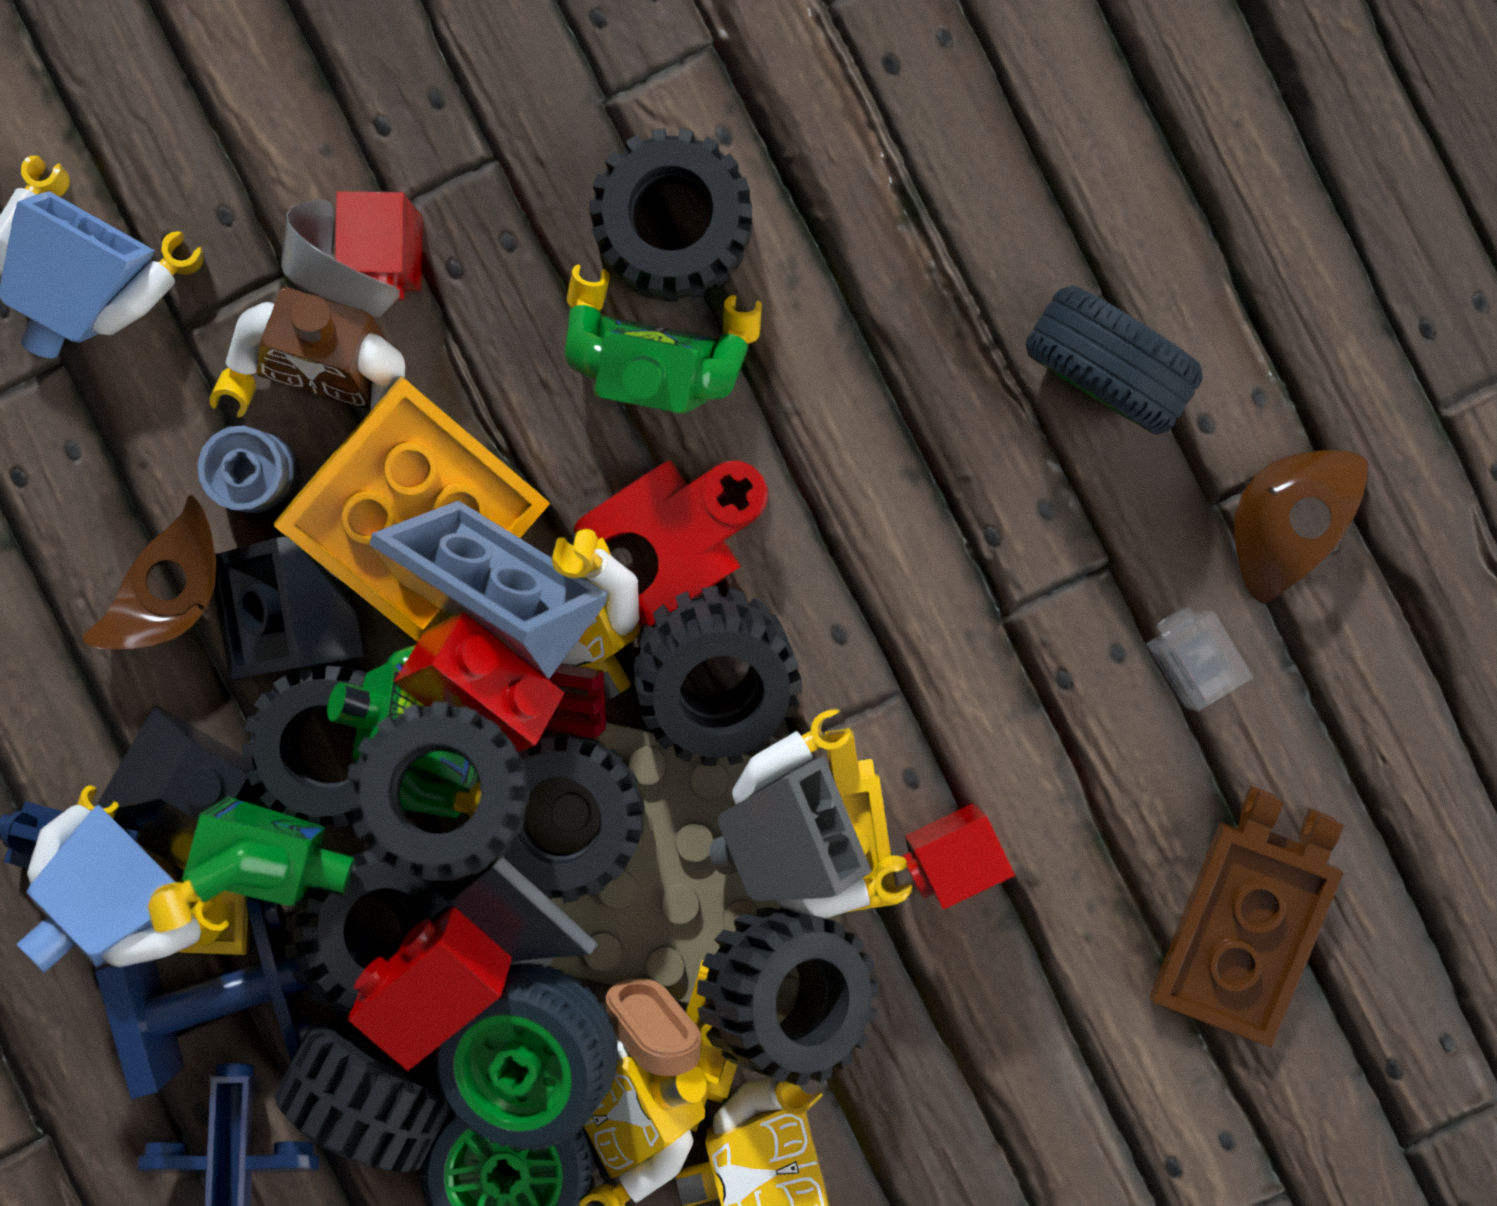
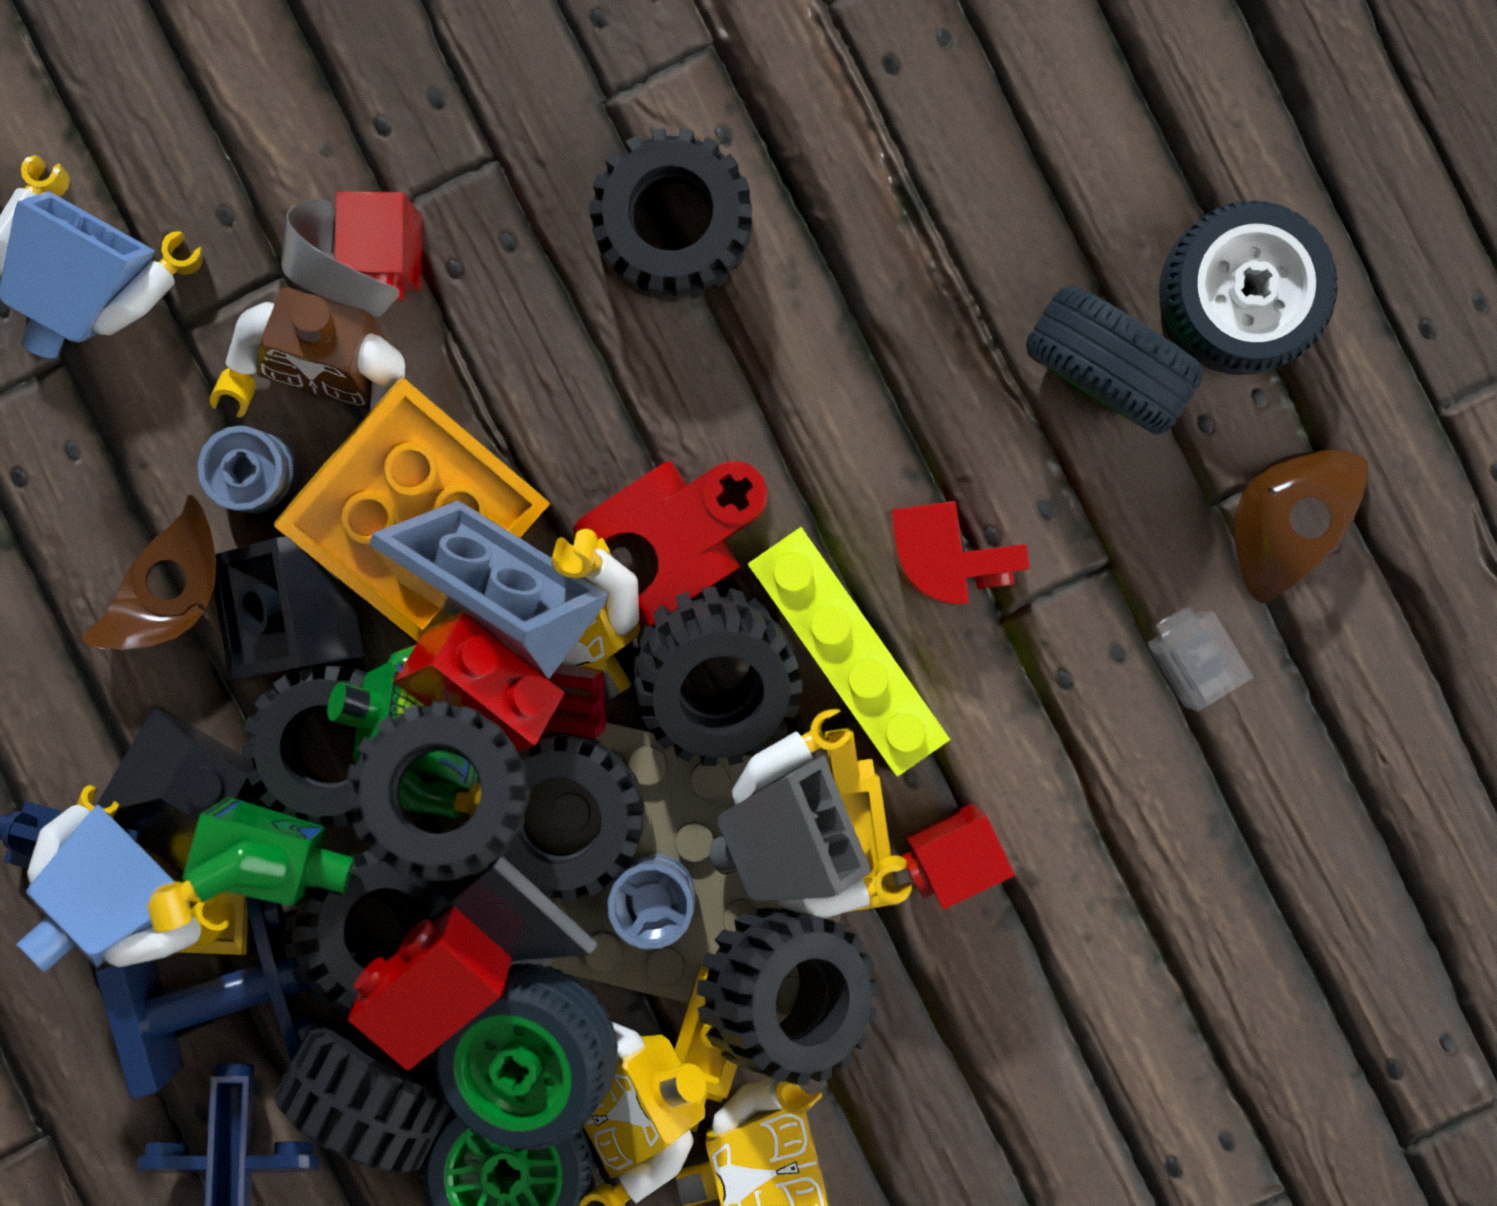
(652, 362): green torso -> none
(652, 901): none -> sand blue wheel
(653, 1027): nougat tile -> none
(848, 651): none -> neon yellow arch
(932, 558): none -> red brick
(1251, 921): reddish brown tile -> none
(1290, 294): none -> wheel

